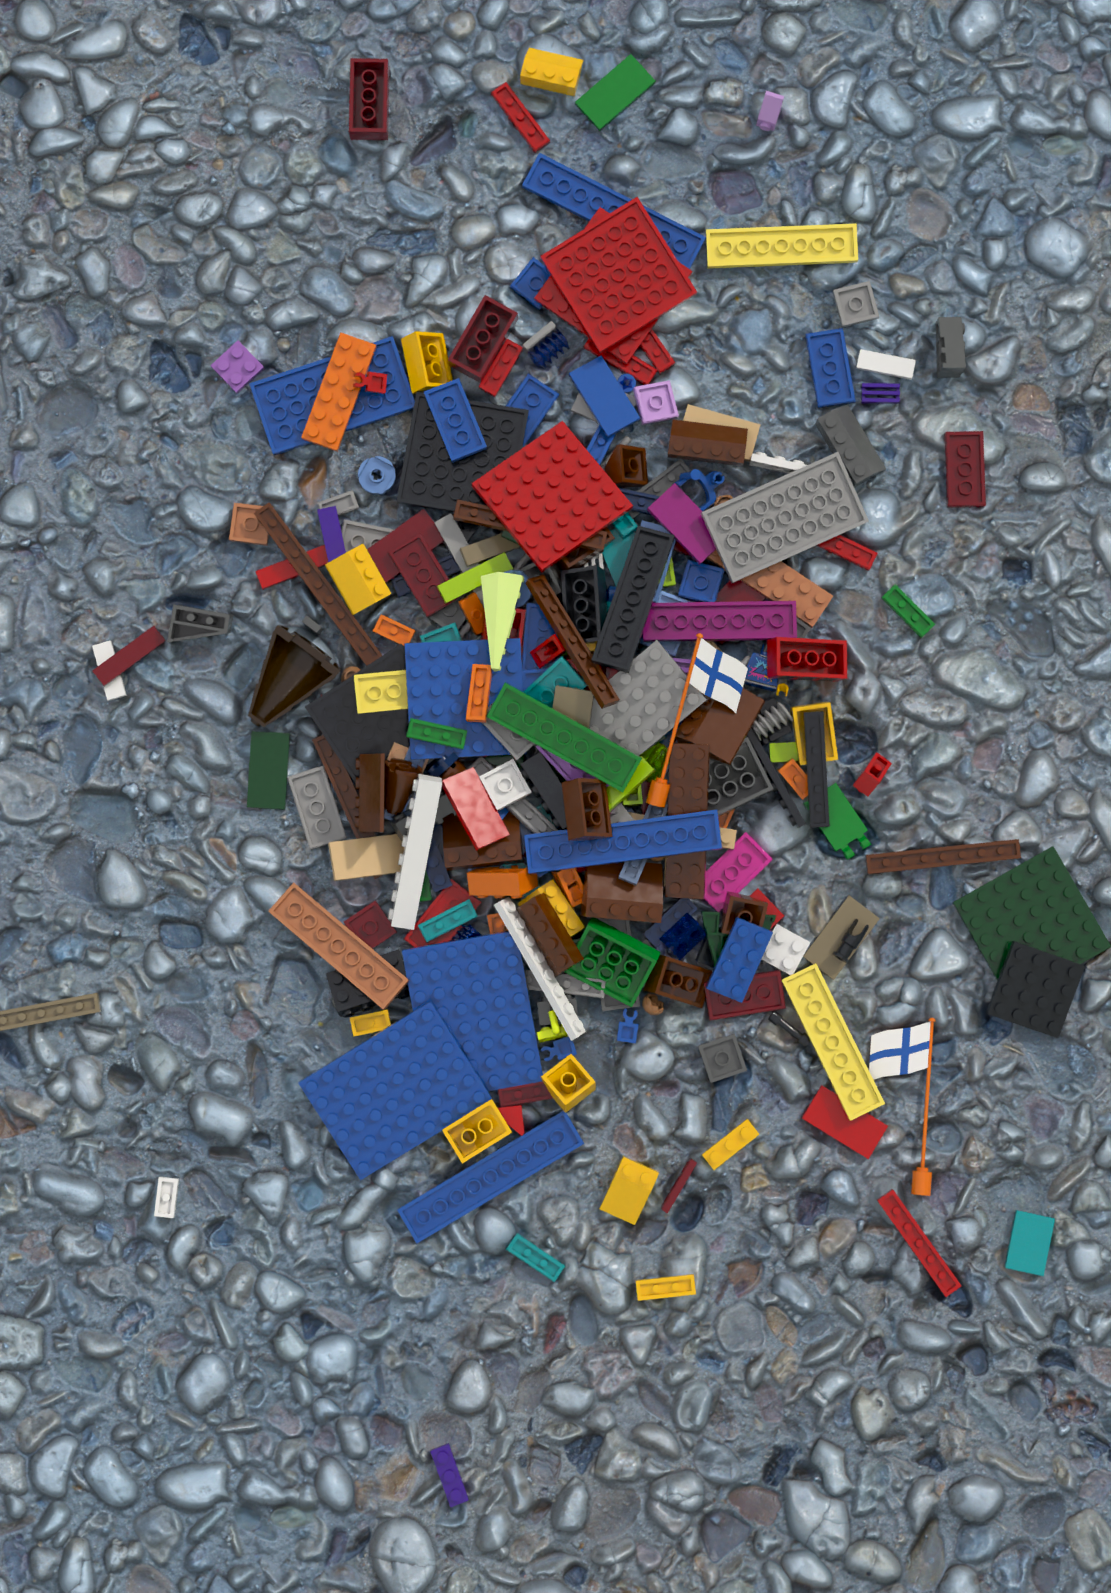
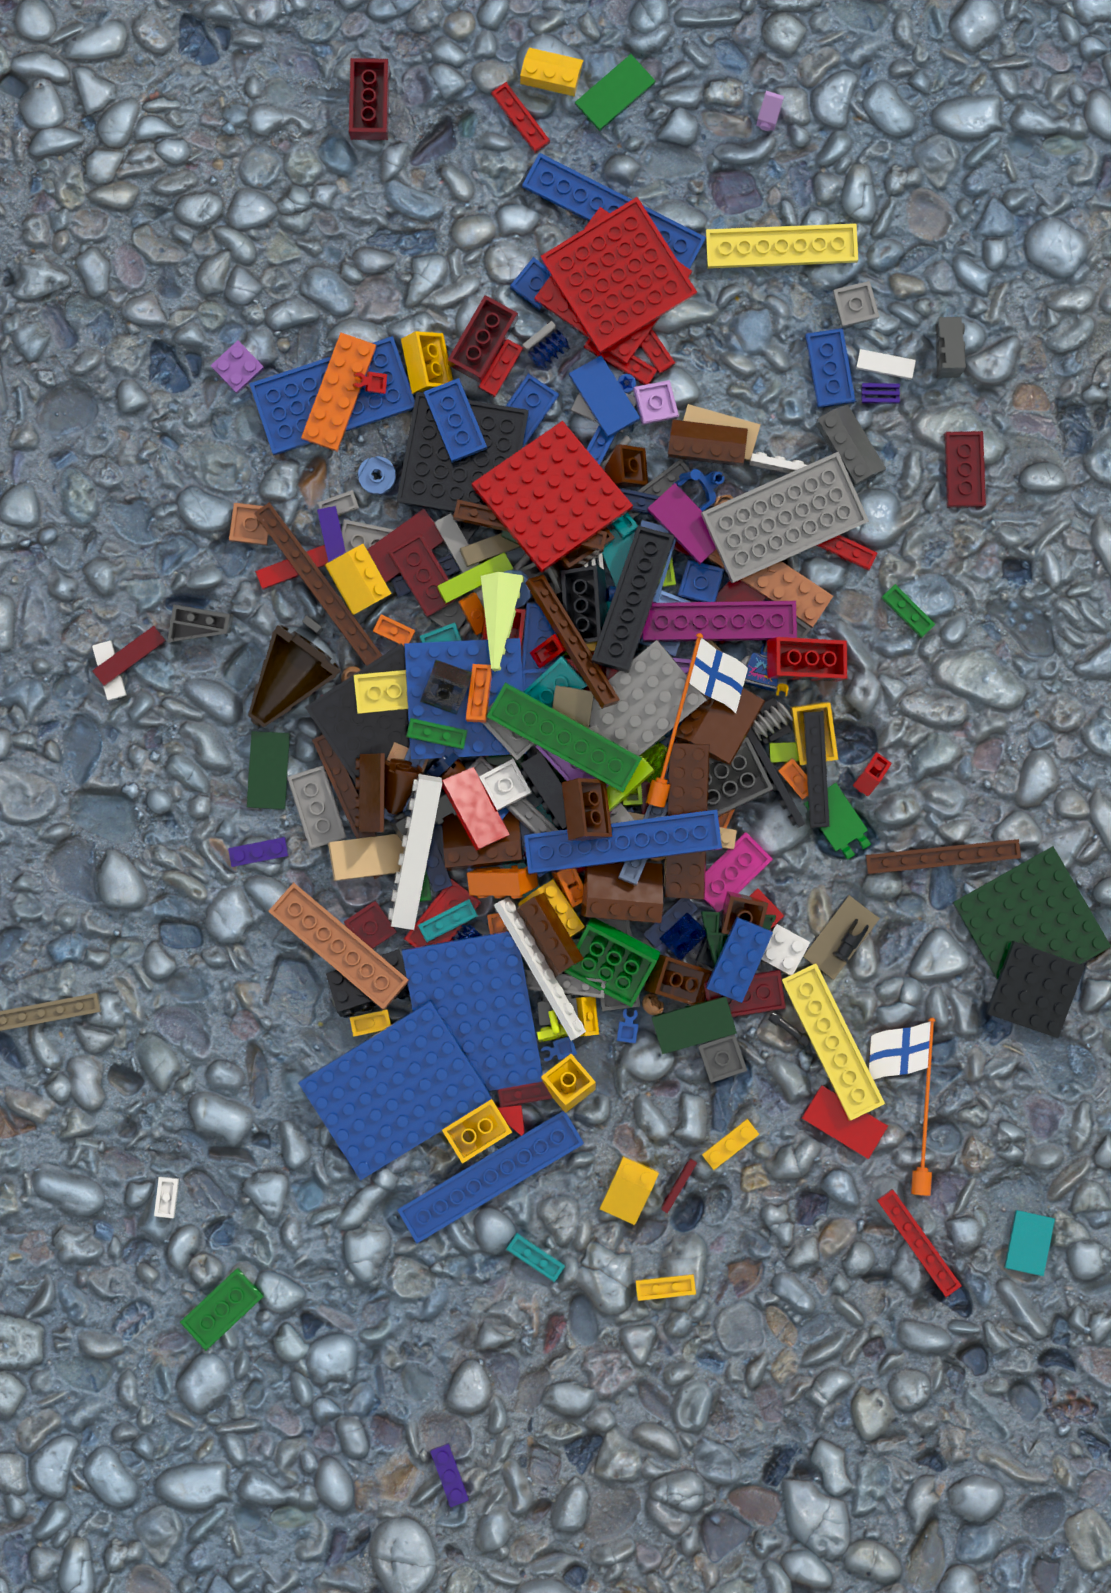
(221, 1309): none -> green tile
(258, 852): none -> dark purple plate
(446, 687): none -> clear smoke slope
(588, 1015): none -> yellow plate
(694, 1024): none -> dark green tile

